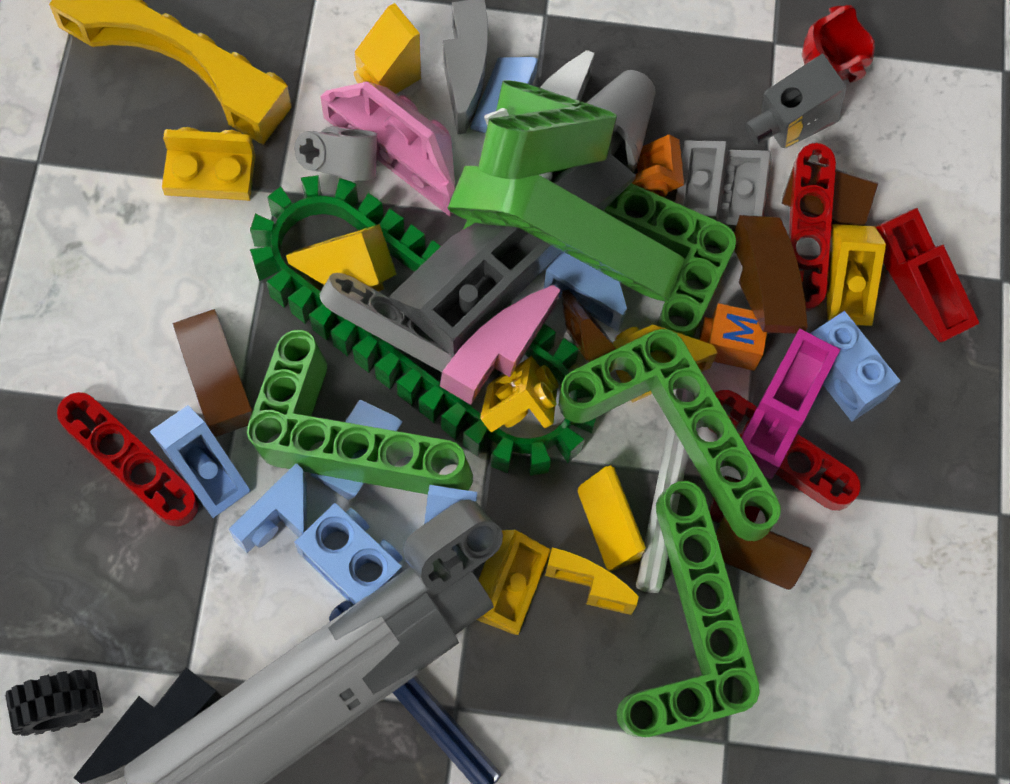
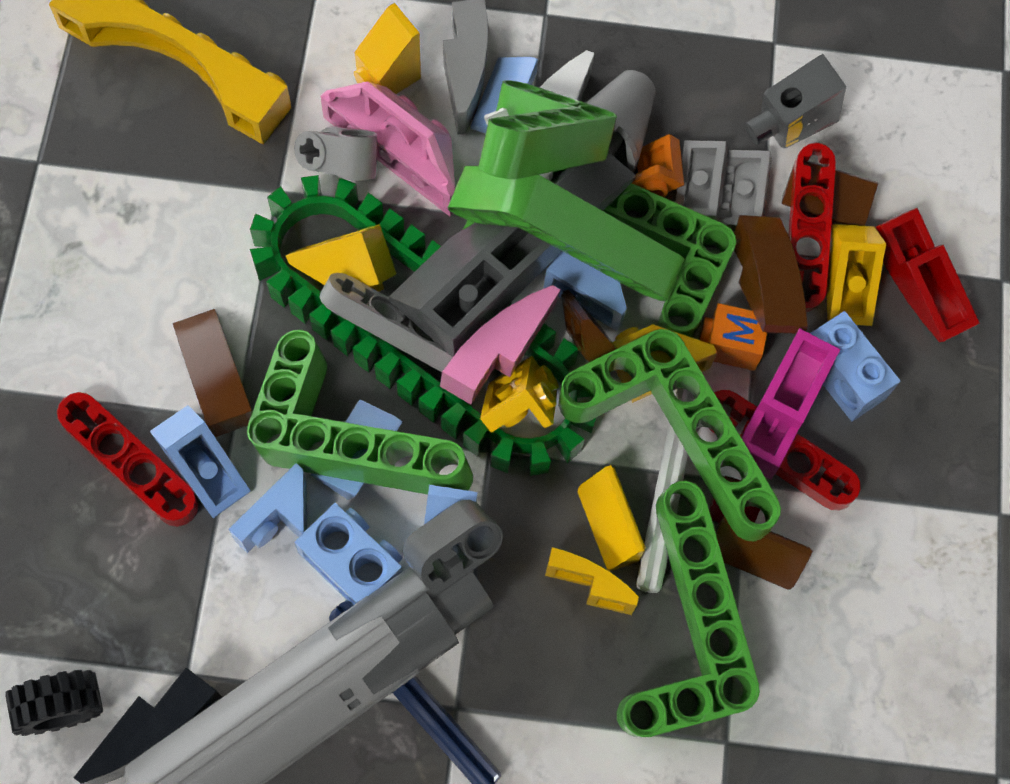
(208, 164): yellow bracket -> none
(512, 579): yellow slope -> none
(842, 42): red cap -> none

